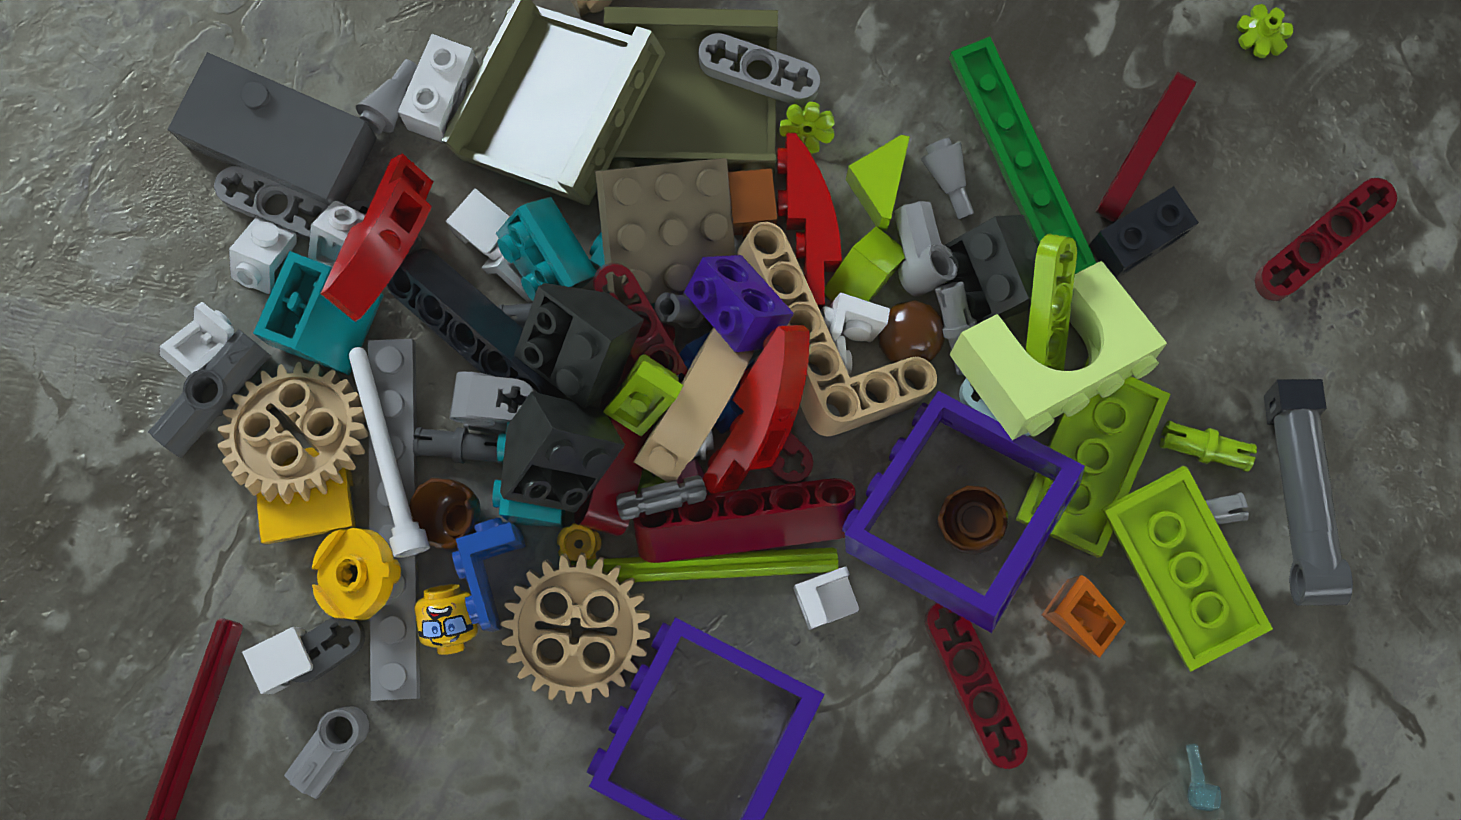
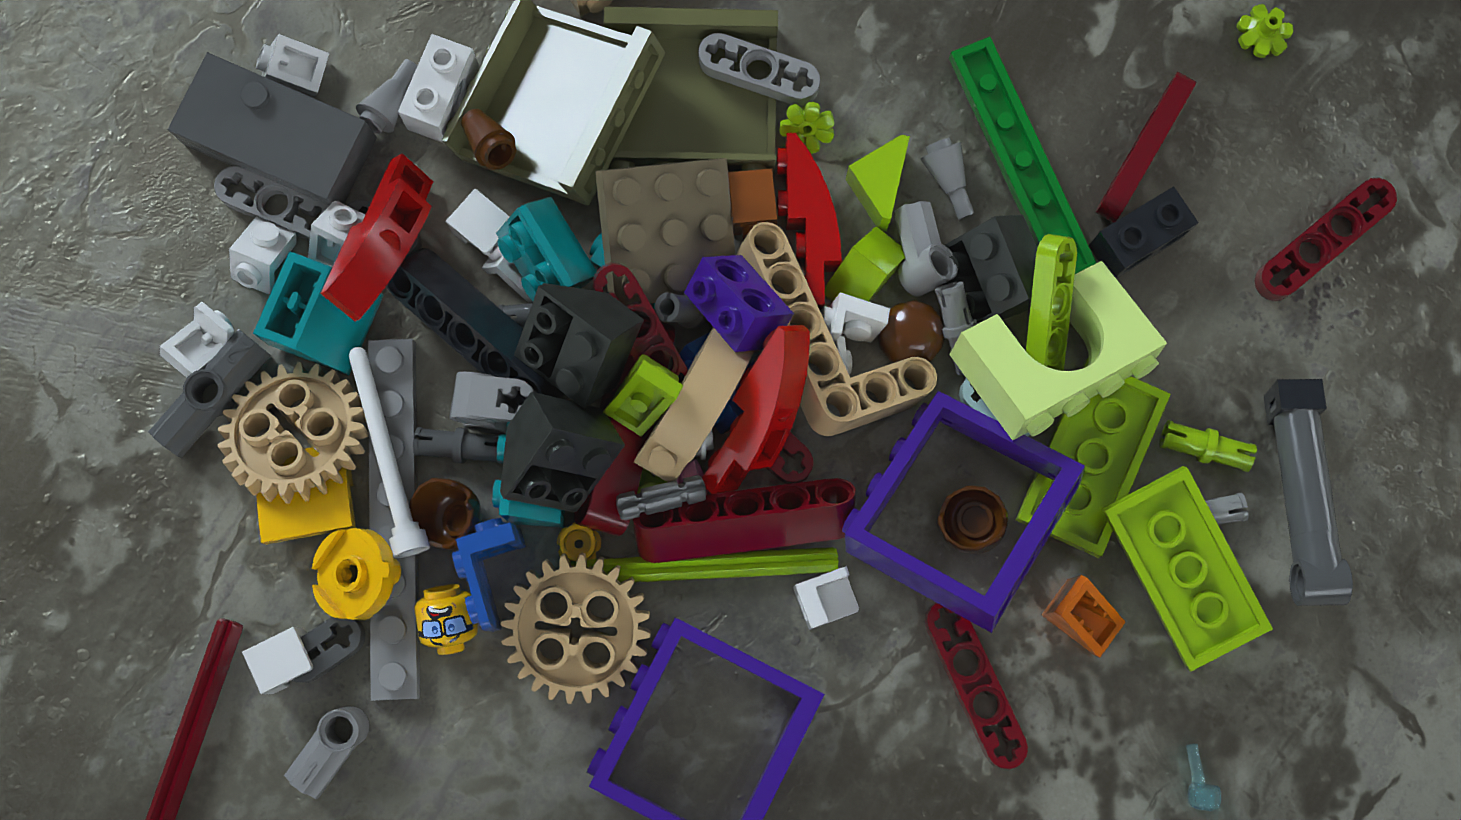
(293, 64): none -> white bracket
(489, 141): none -> reddish brown cone

